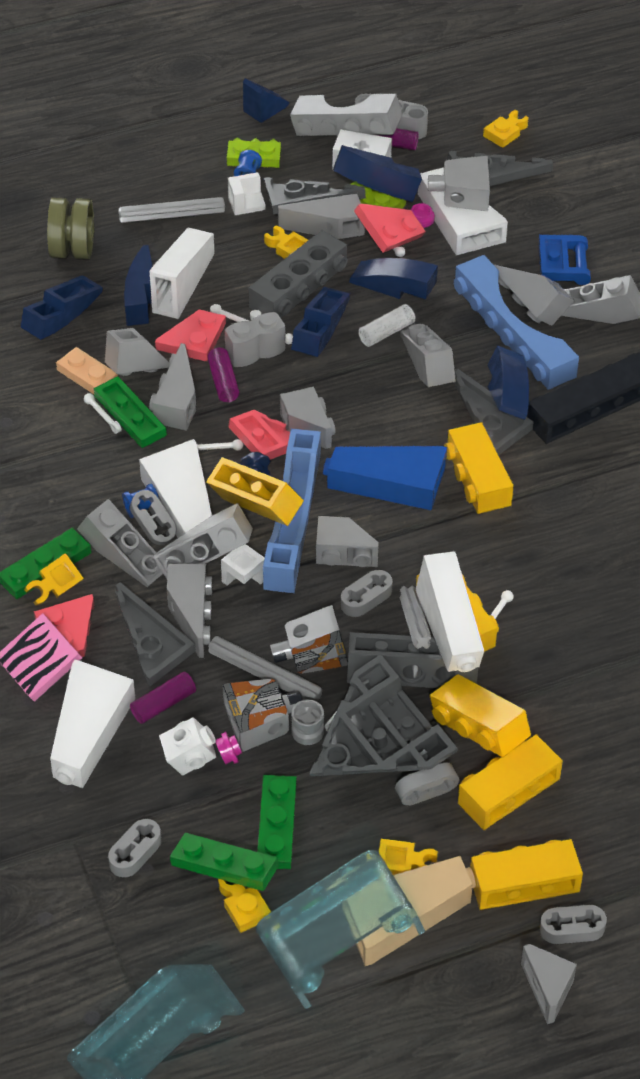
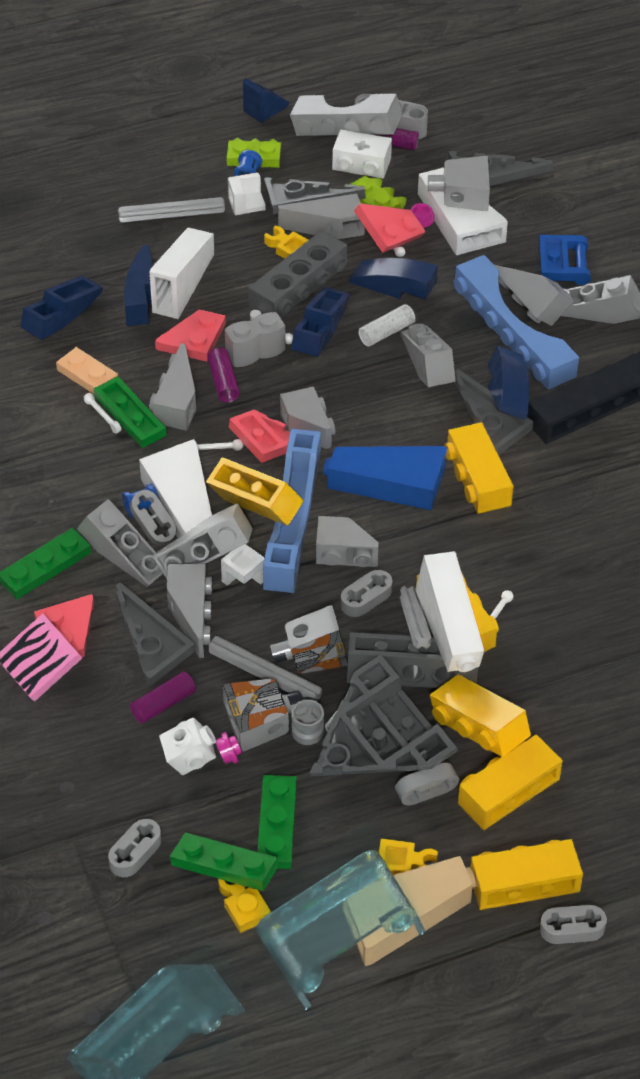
(57, 577): yellow plate -> none
(70, 228): olive wheel -> none
(88, 720): white slope -> none
(131, 352): light grey slope -> none
(217, 309): white hinge -> none
(257, 462): dark blue plate -> none
(378, 172): dark blue slope -> none
(503, 130): yellow plate -> none
(549, 979): light grey slope -> none

